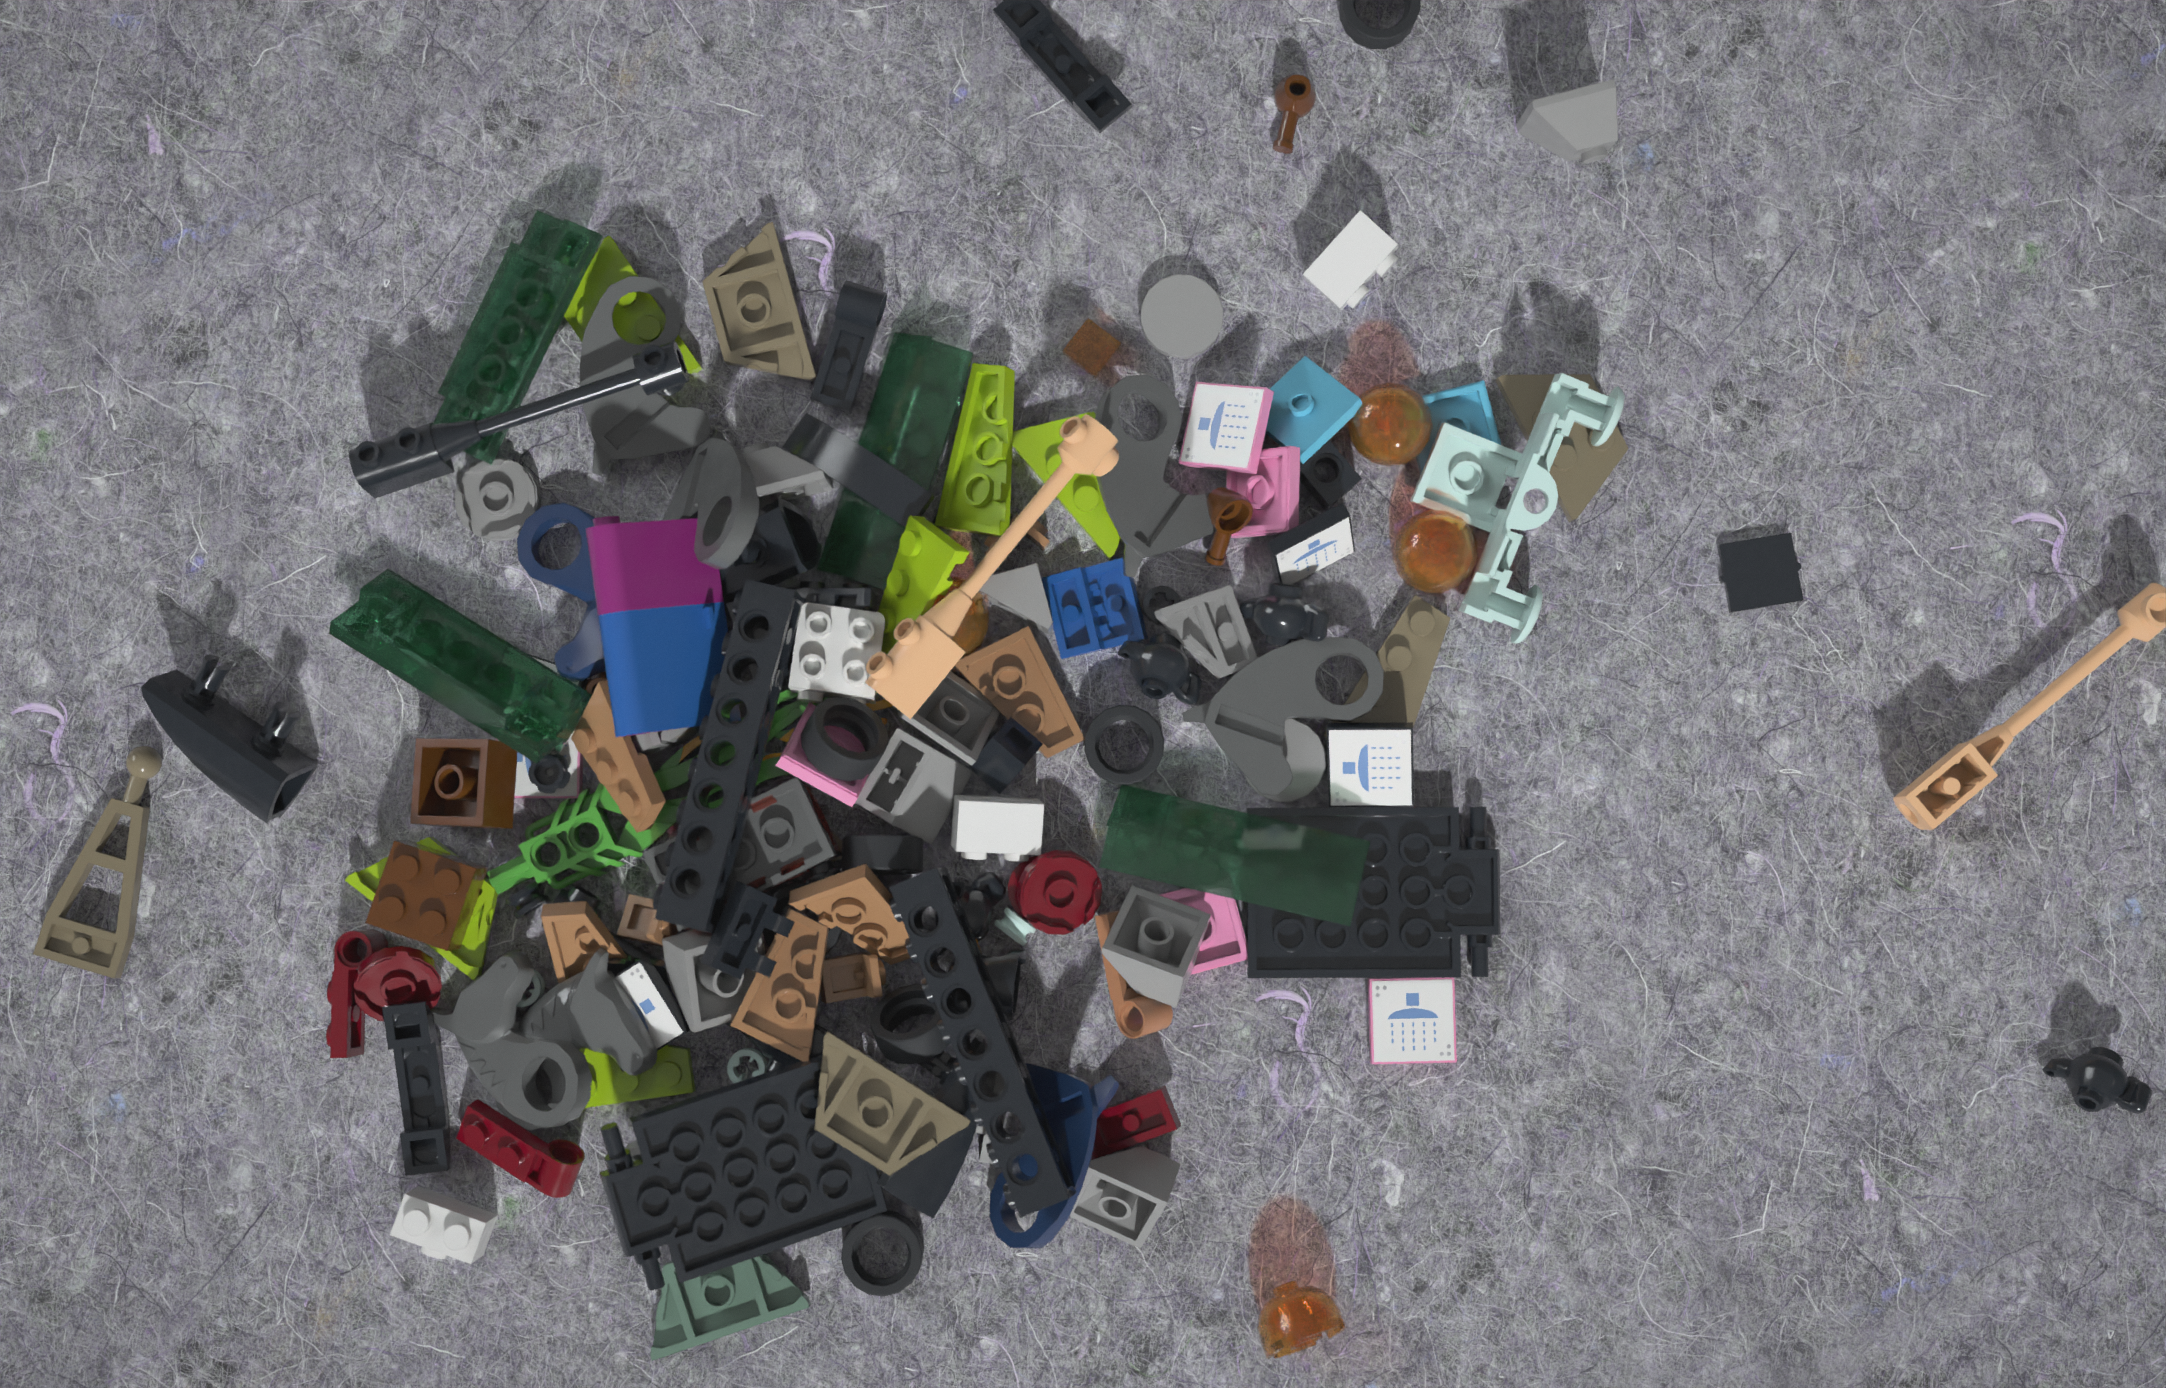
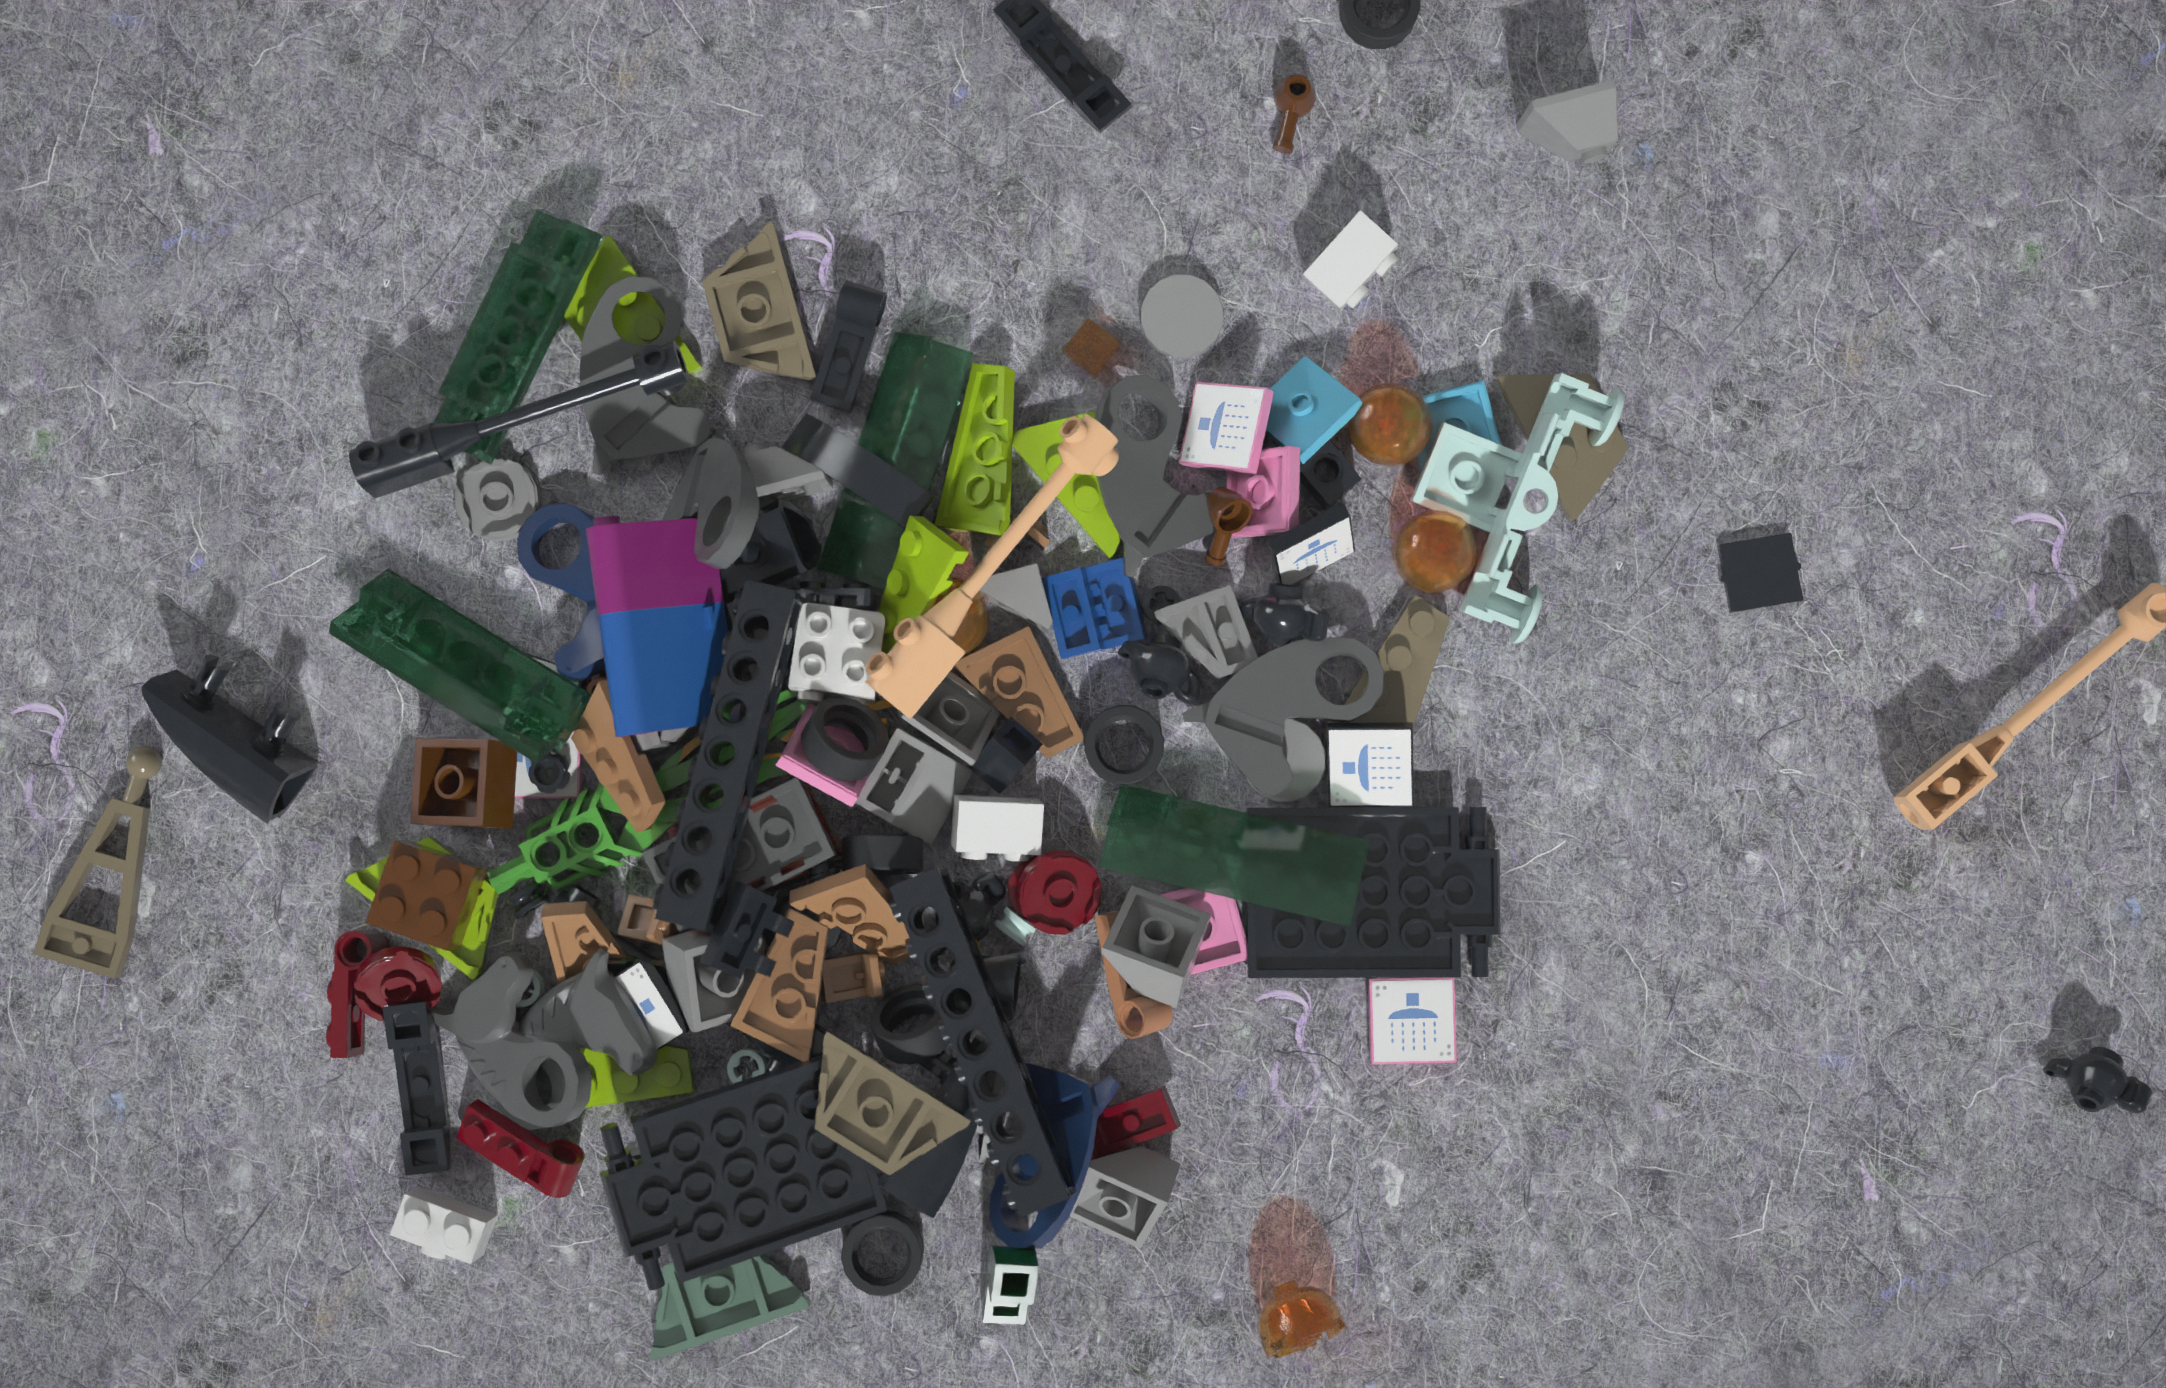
(1009, 1284): none -> brick

